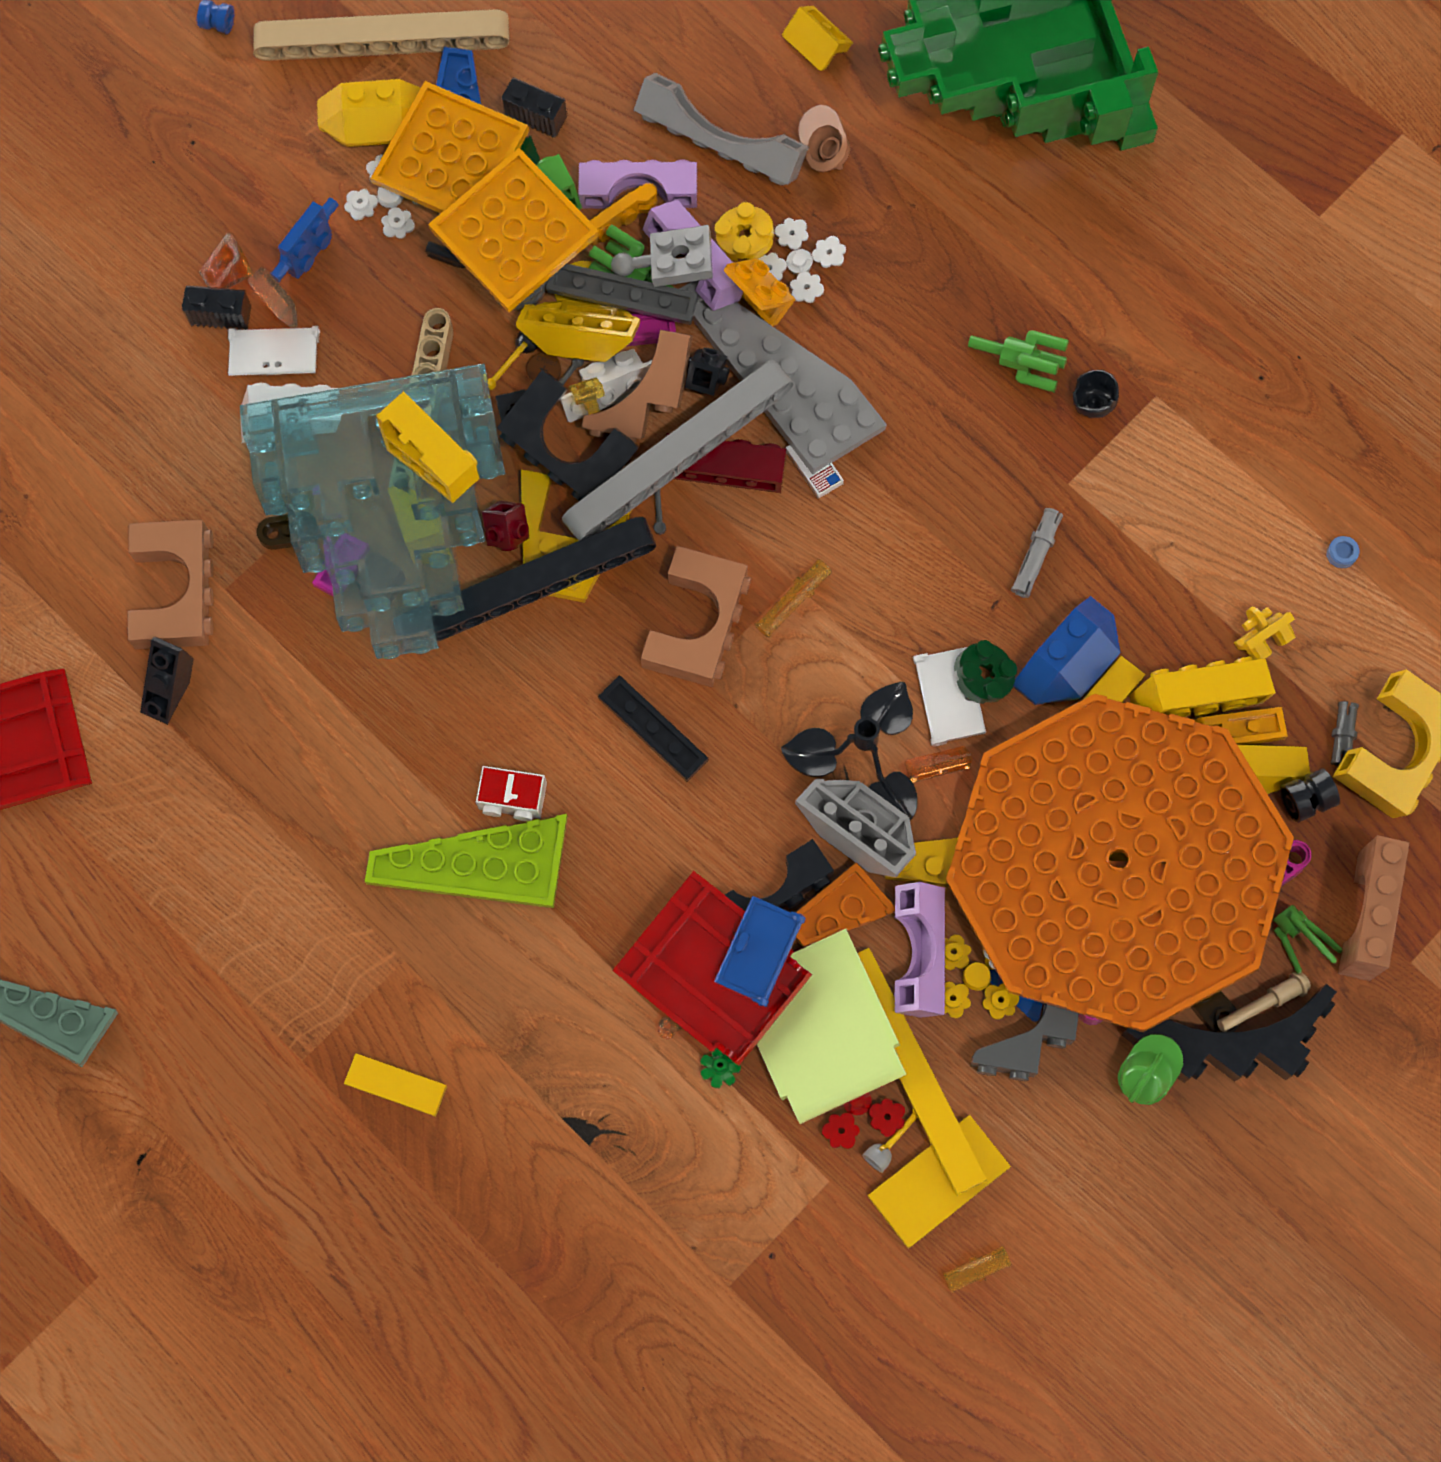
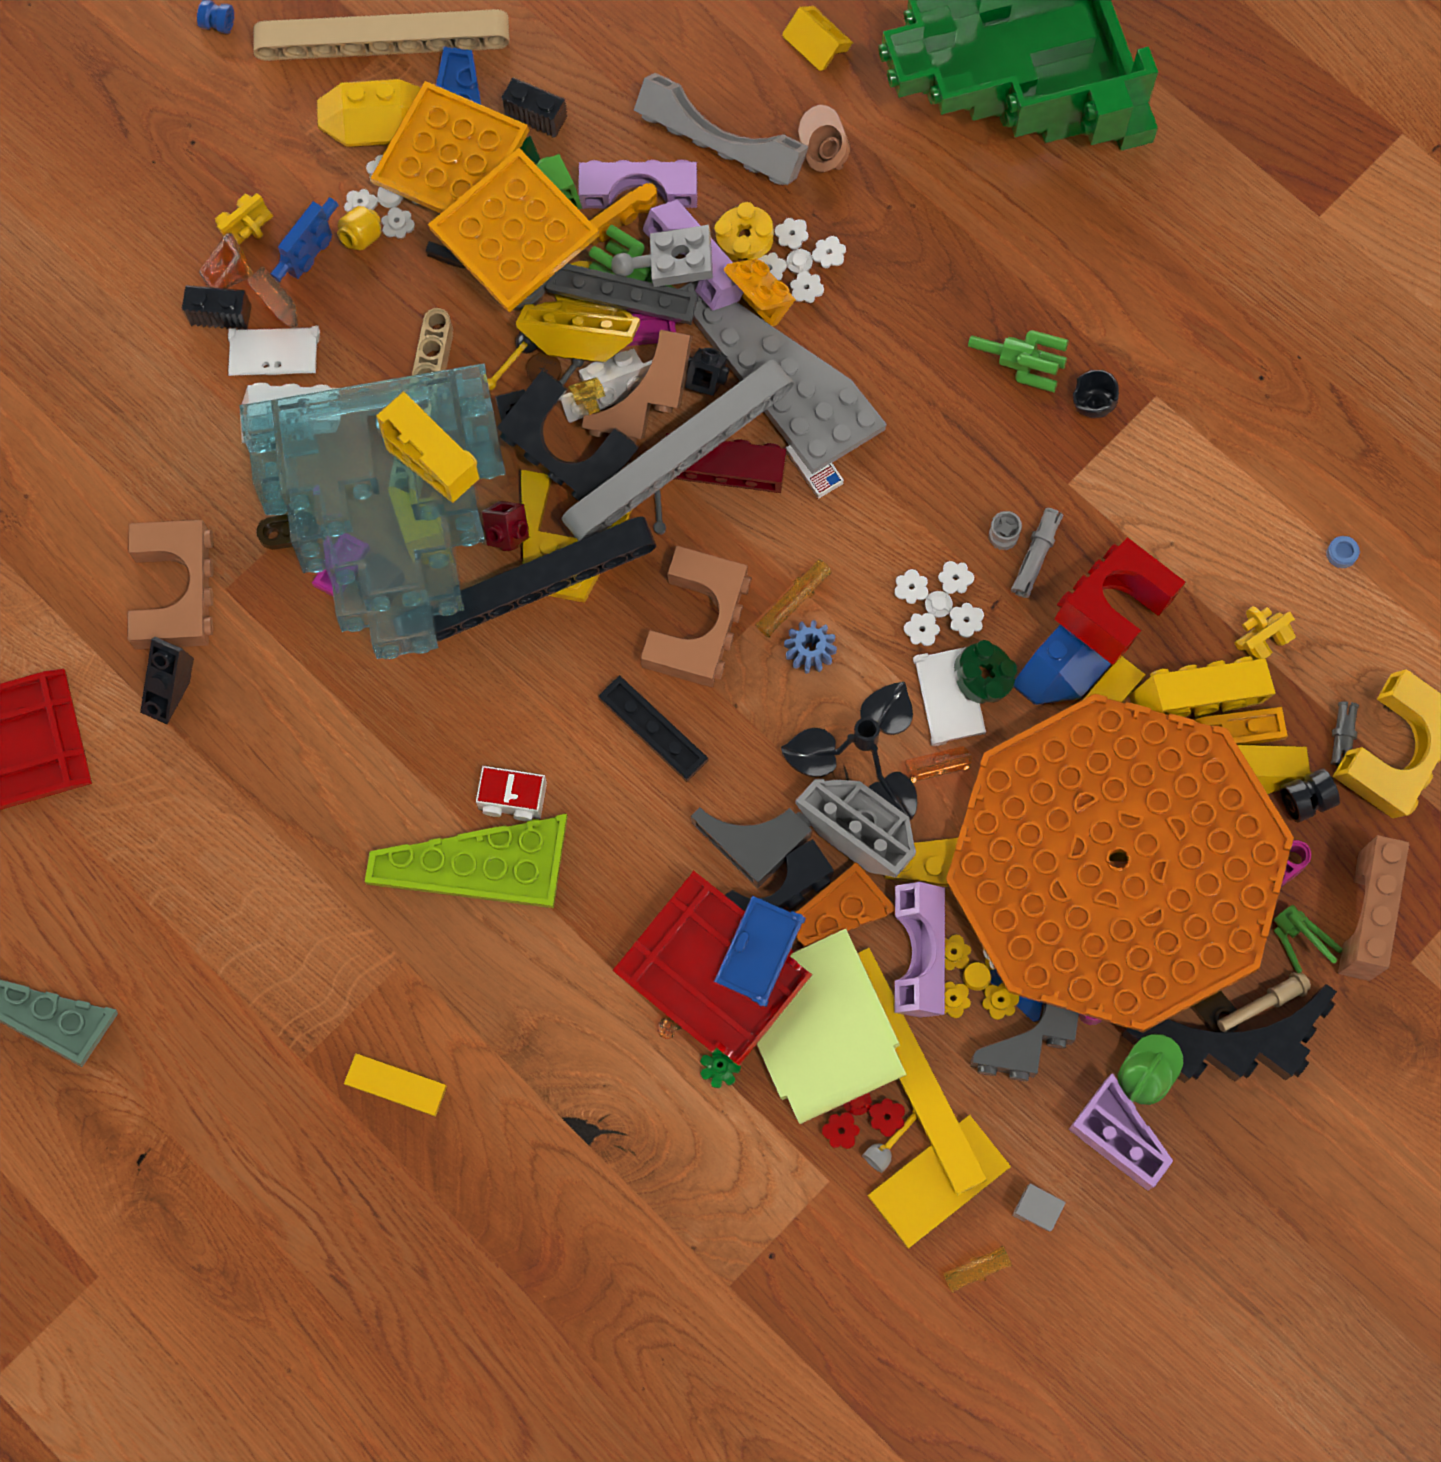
(246, 219): none -> yellow hips
(359, 228): none -> yellow head
(756, 848): none -> dark grey arch
(812, 635): none -> medium blue gear
(939, 603): none -> white plant
(1008, 525): none -> light grey wheel
(1038, 1207): none -> light grey panel
(1121, 1135): none -> lavender wedge
(1124, 569): none -> red arch

